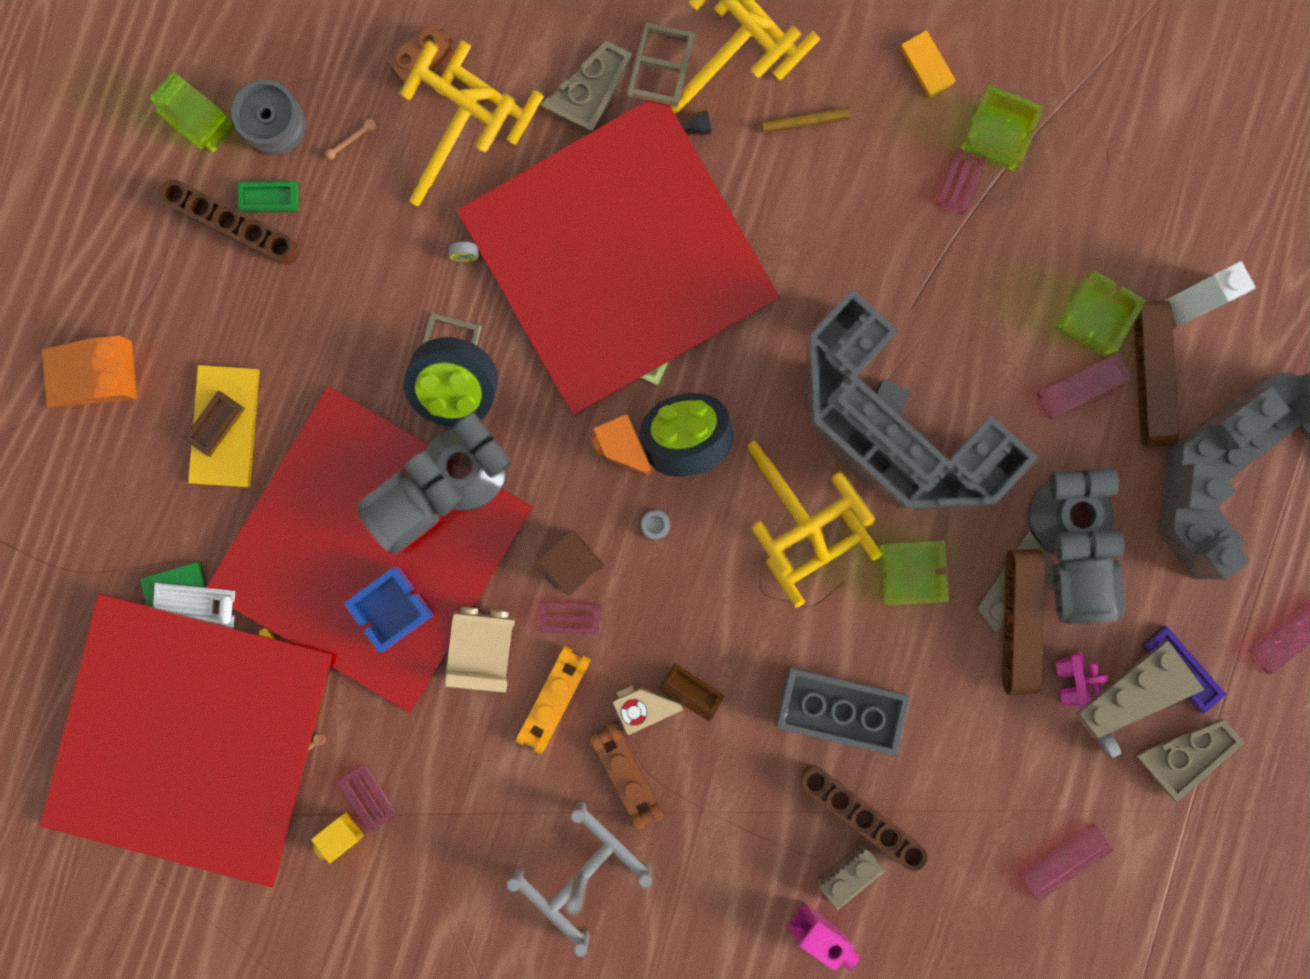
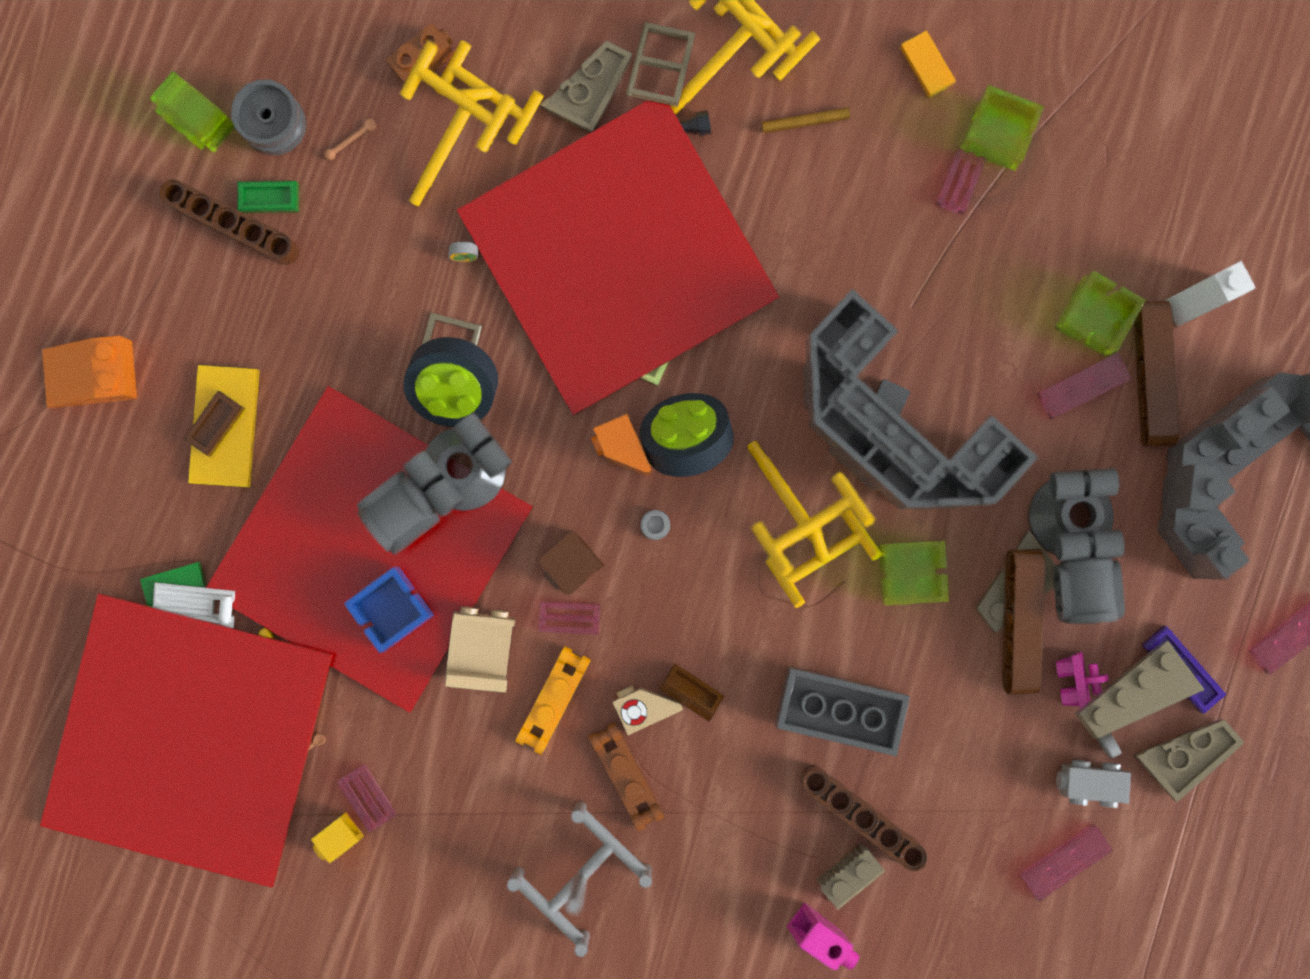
(1102, 784): none -> light grey brick

